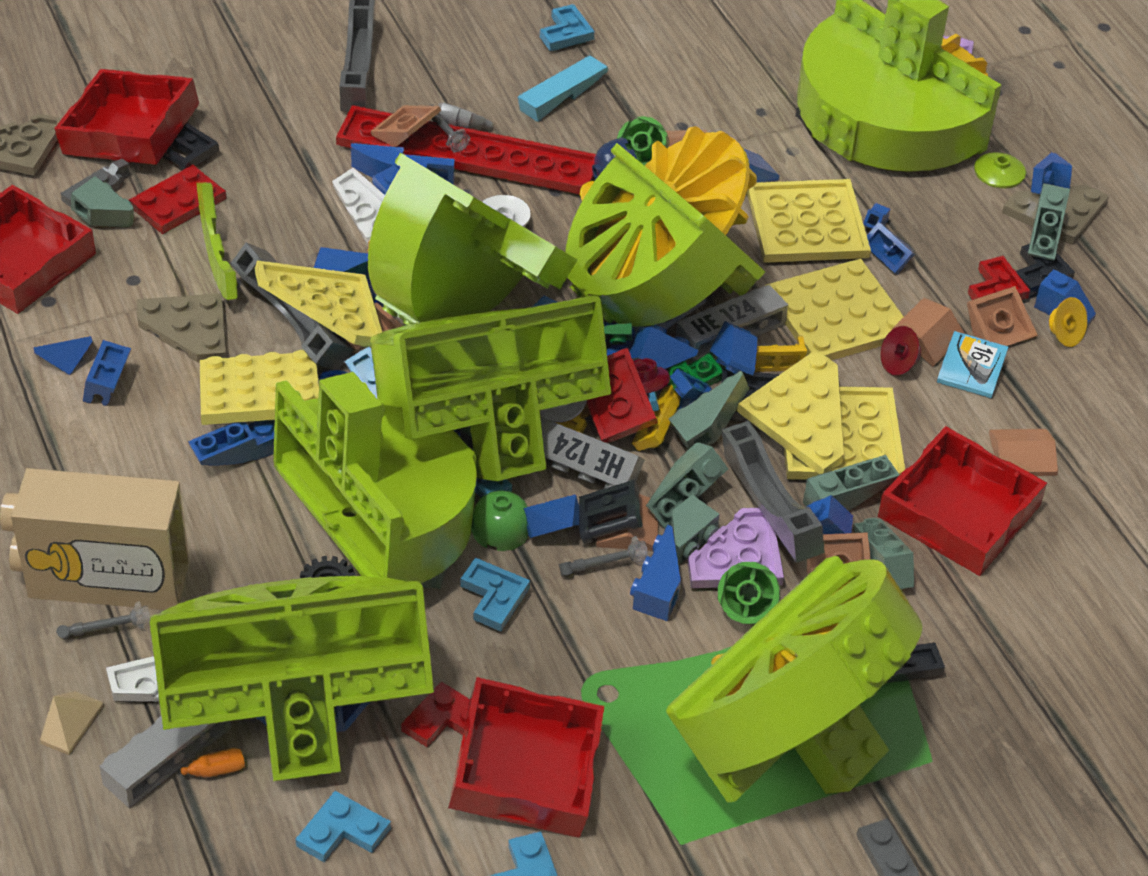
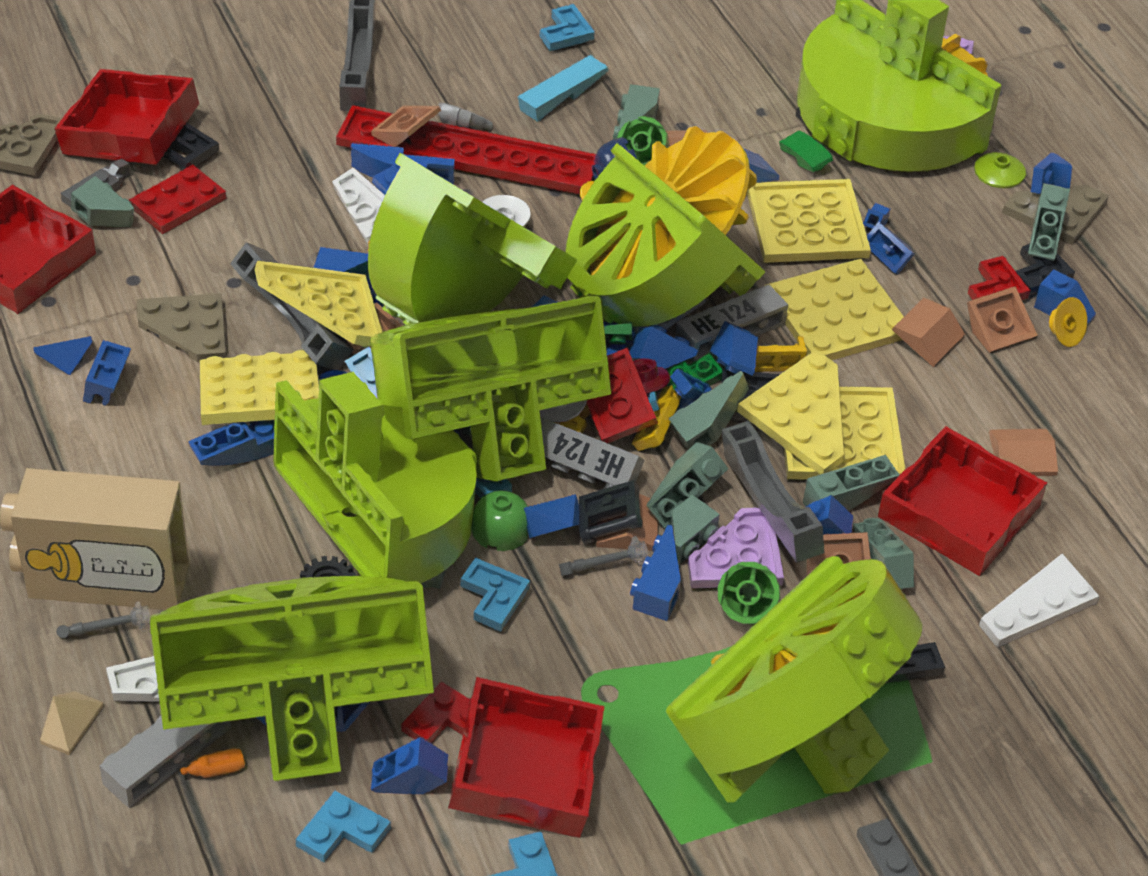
(223, 273): lime tile -> none
(410, 769): none -> blue slope
(457, 139): clear piece -> none
(637, 103): none -> sand green slope
(808, 151): none -> green slope
(900, 350): dark red piece -> none
(972, 364): medium azure slope -> none
(1039, 602): none -> white wing

